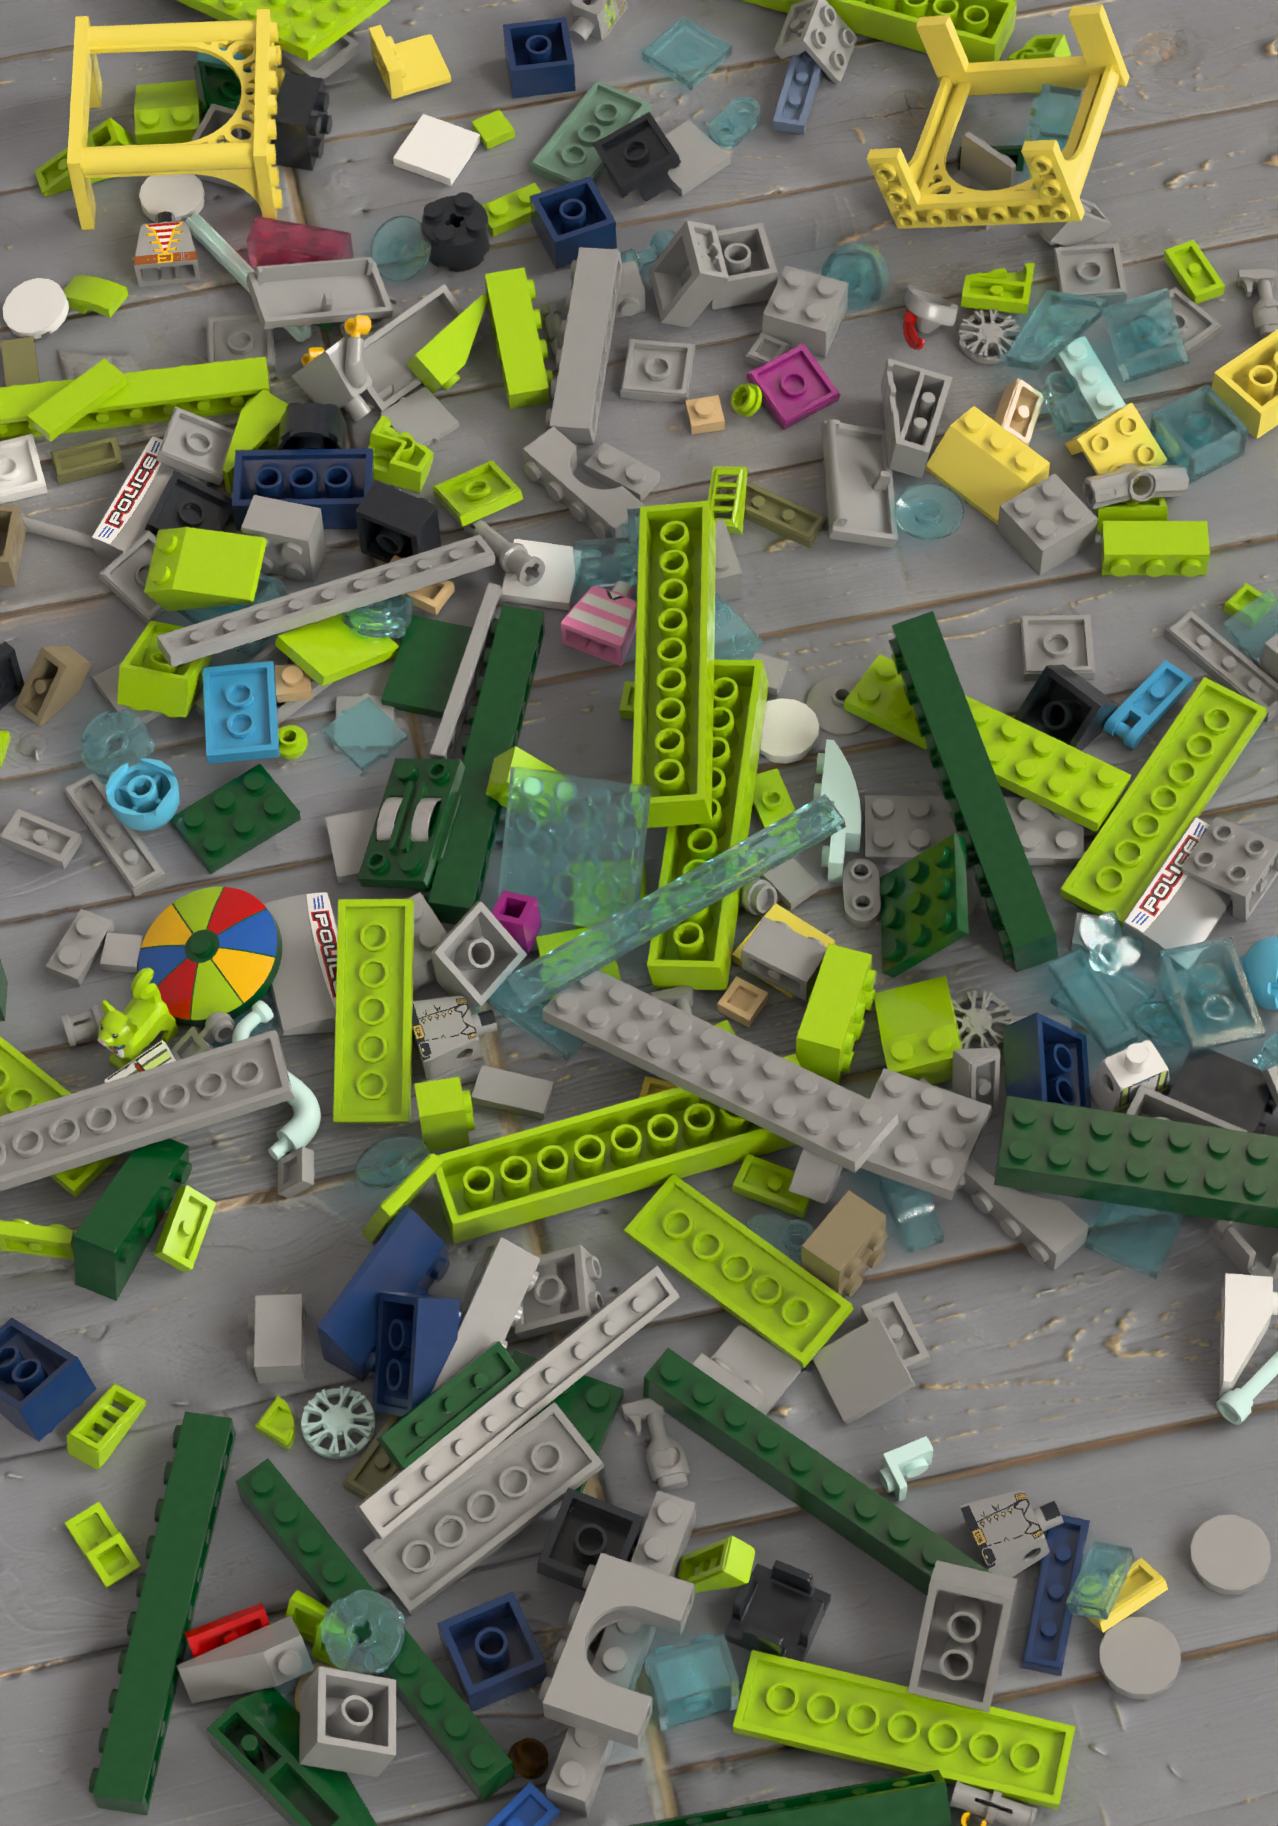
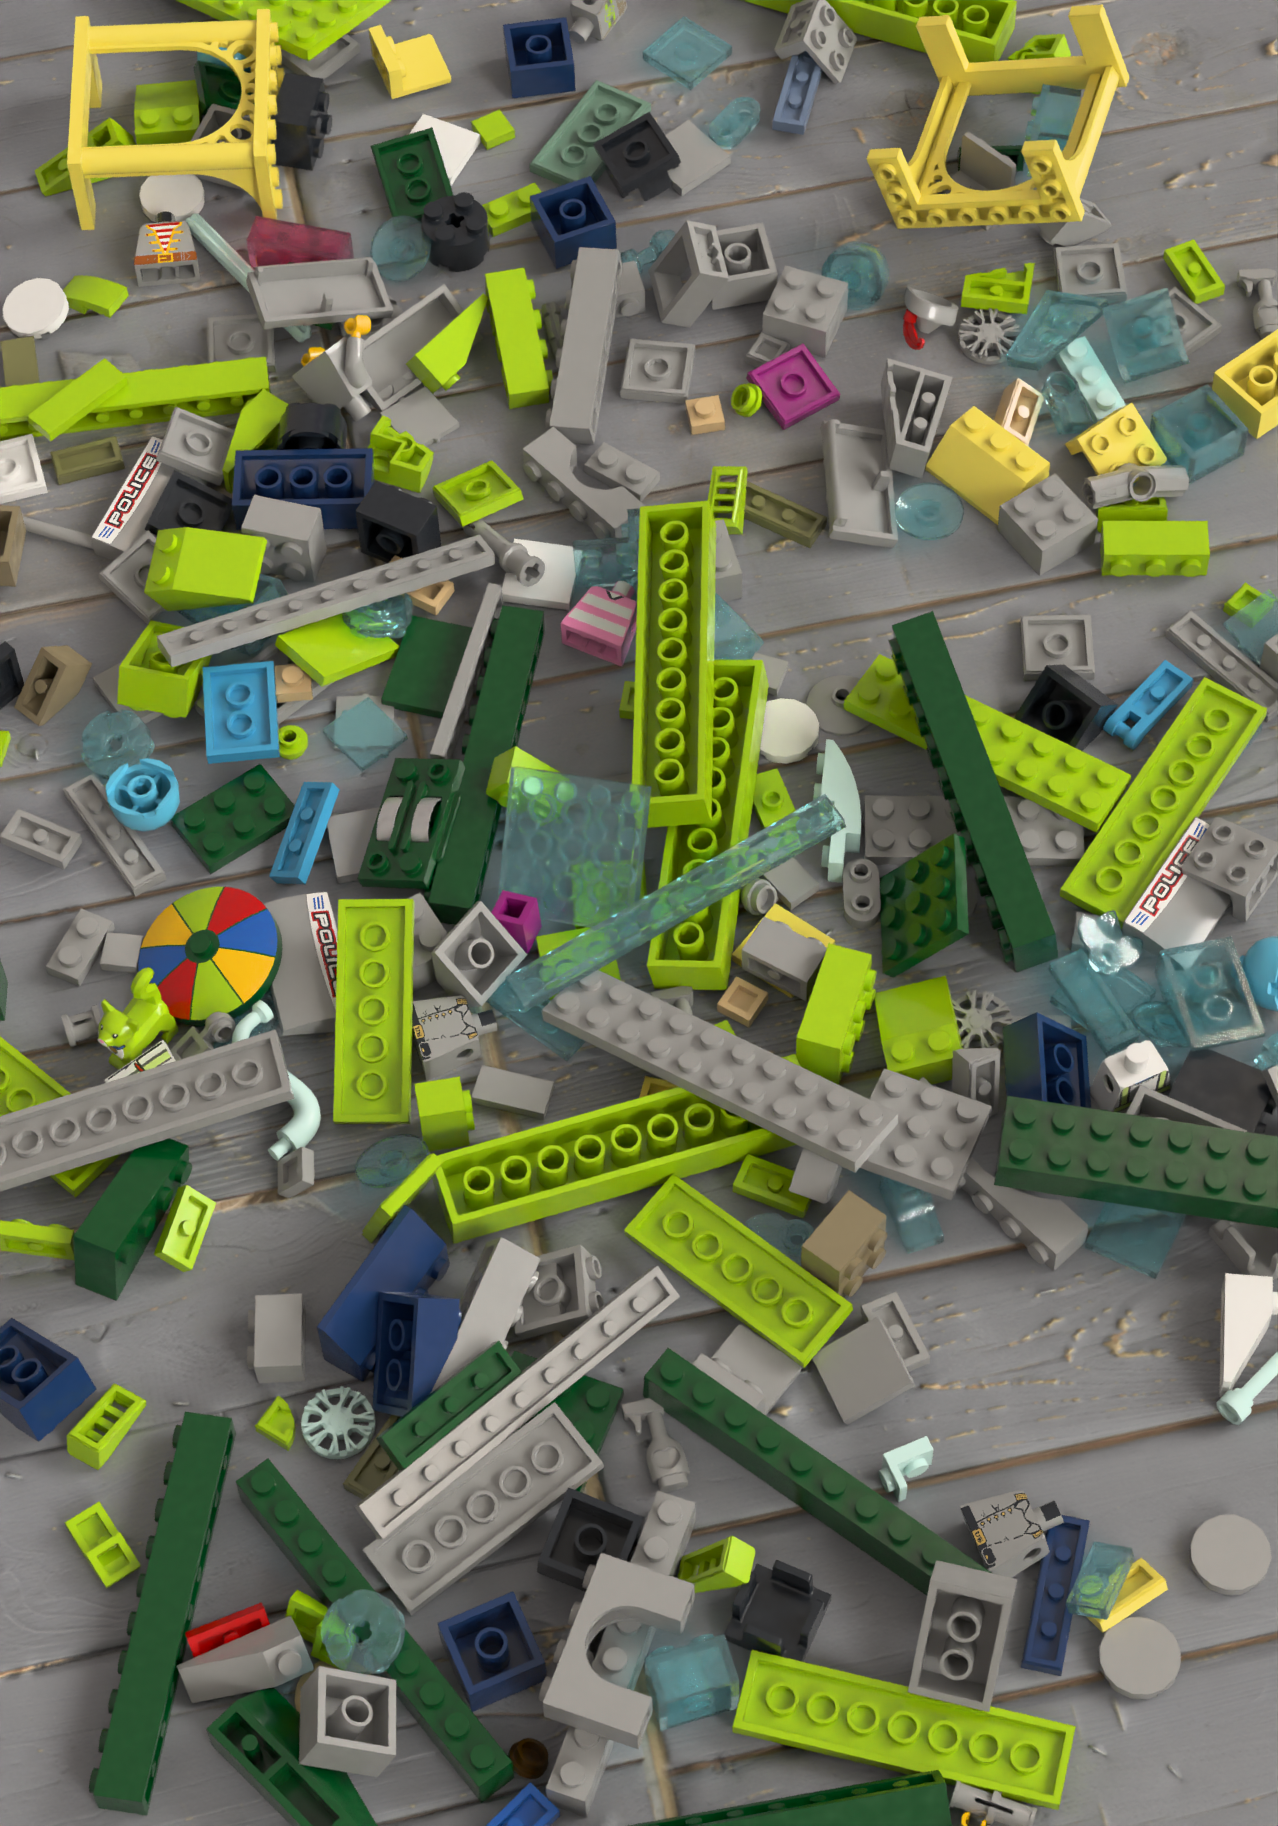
(304, 833): none -> dark azure plate
(411, 172): none -> dark green tile

